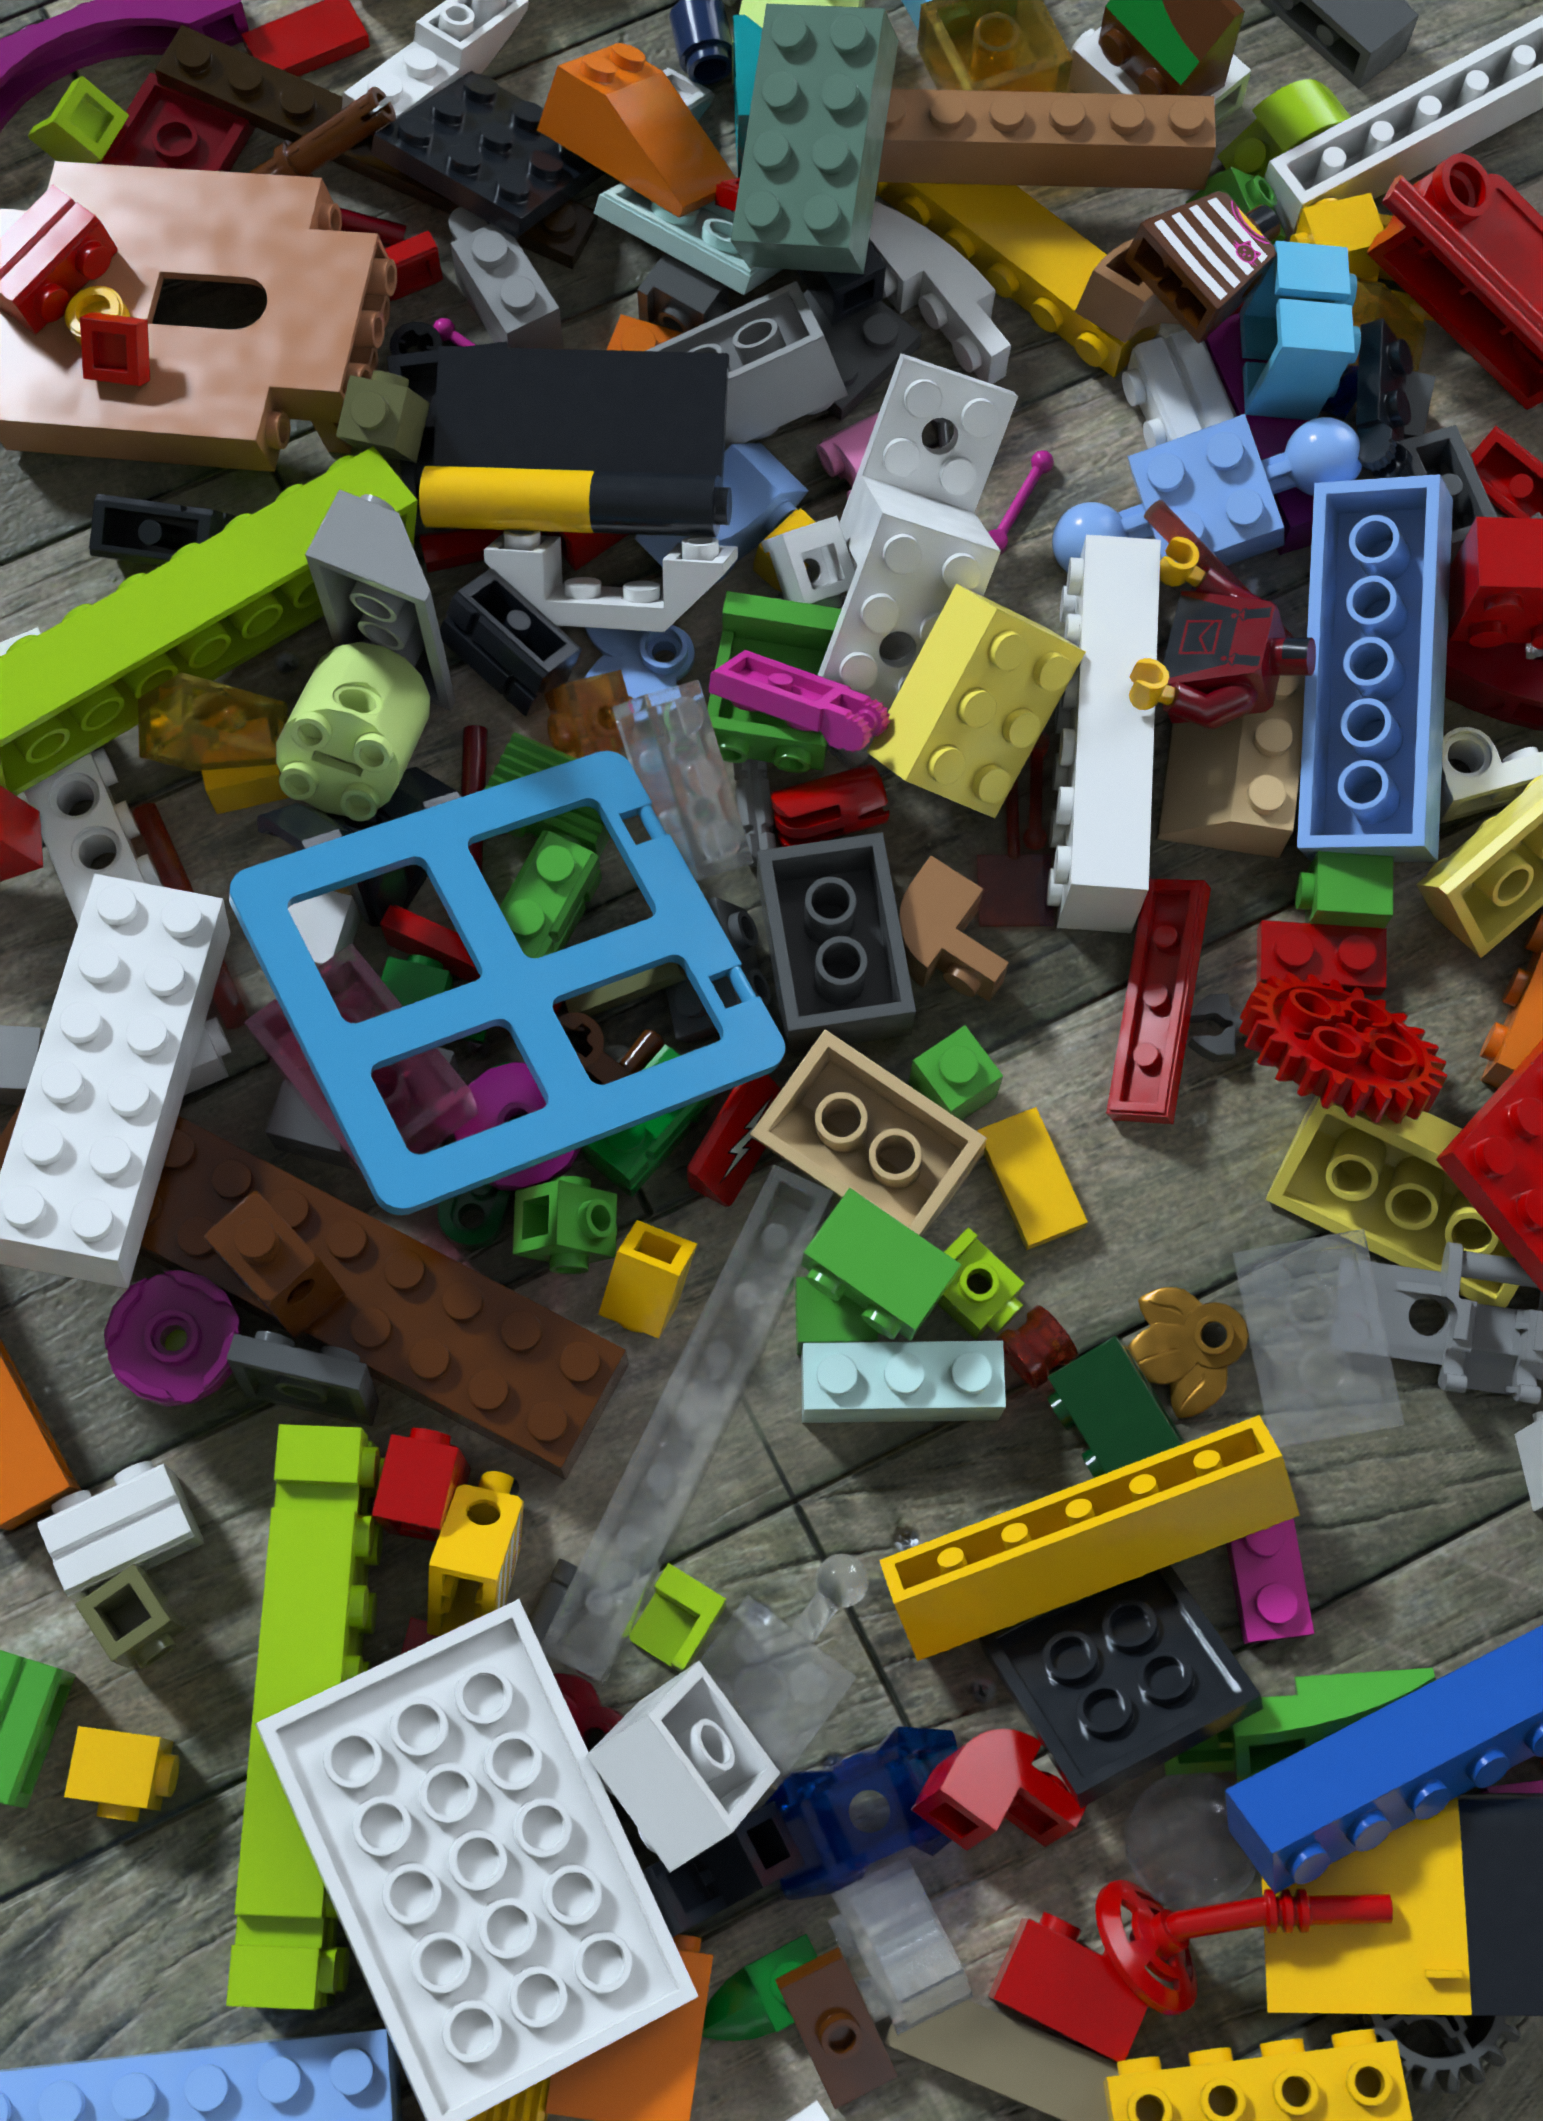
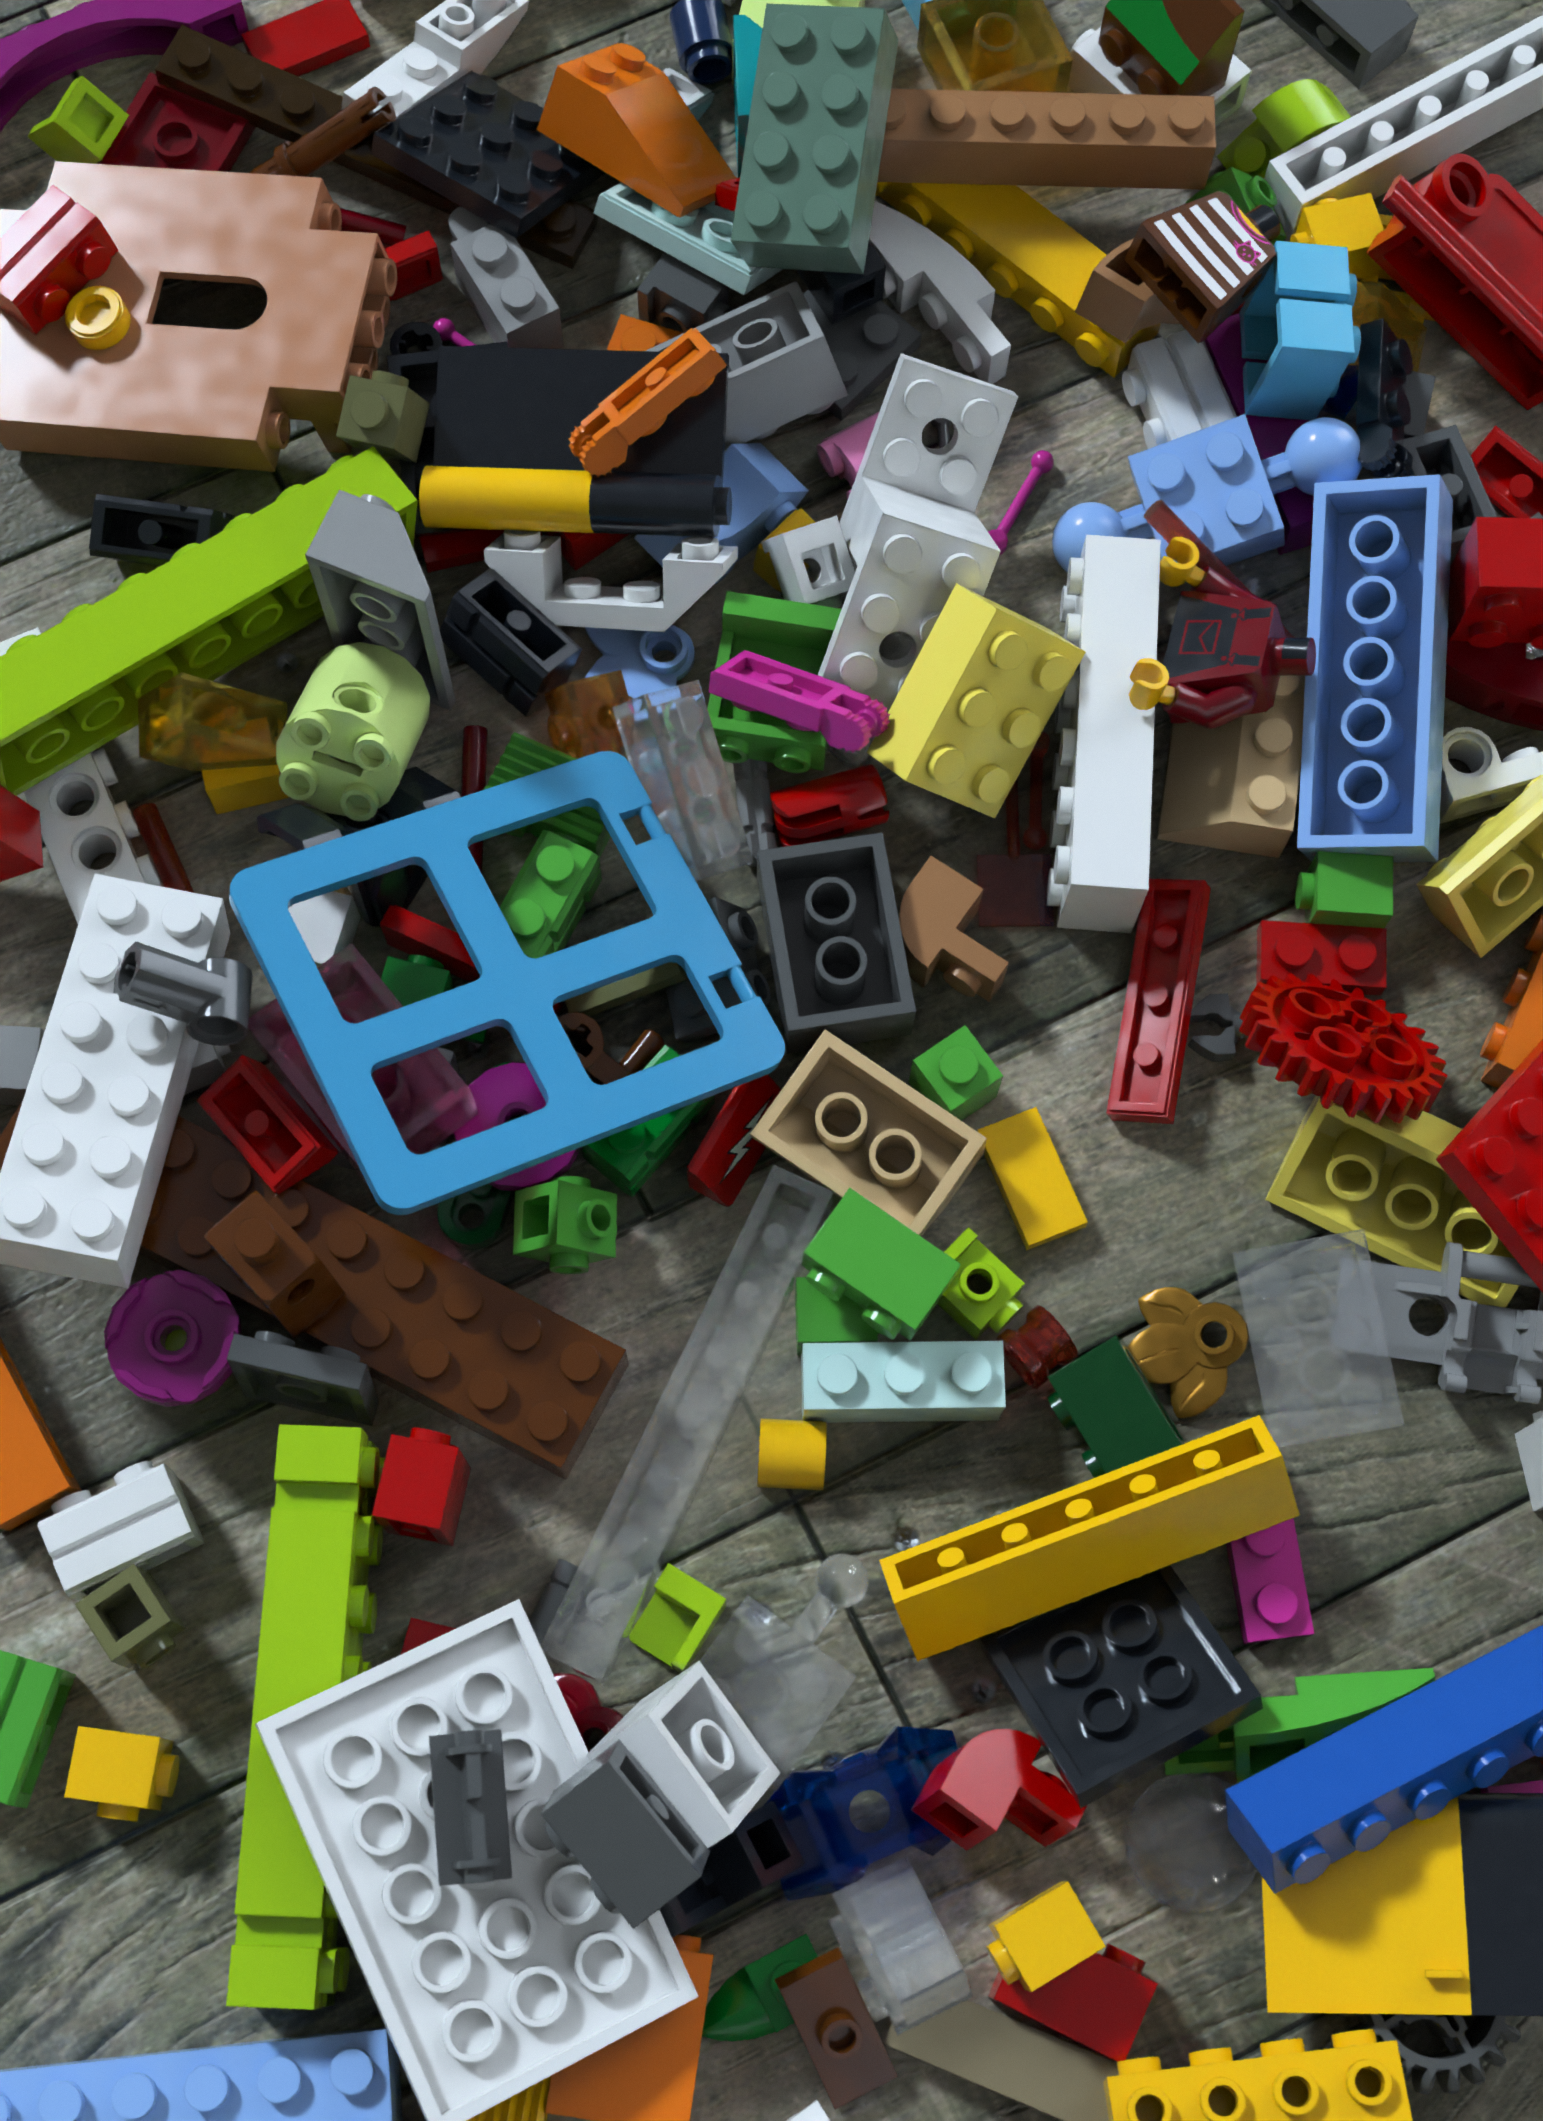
(115, 349): red plate -> none
(205, 994): none -> dark grey piece
(266, 1124): none -> red slope
(470, 1807): none -> dark grey hinge
(475, 1544): yellow torso -> none
(624, 1835): none -> dark grey brick
(644, 402): none -> orange hinge
(647, 1279): yellow brick -> none
(792, 1454): none -> yellow brick
(1043, 1938): none -> yellow brick
(1166, 1934): red dish -> none

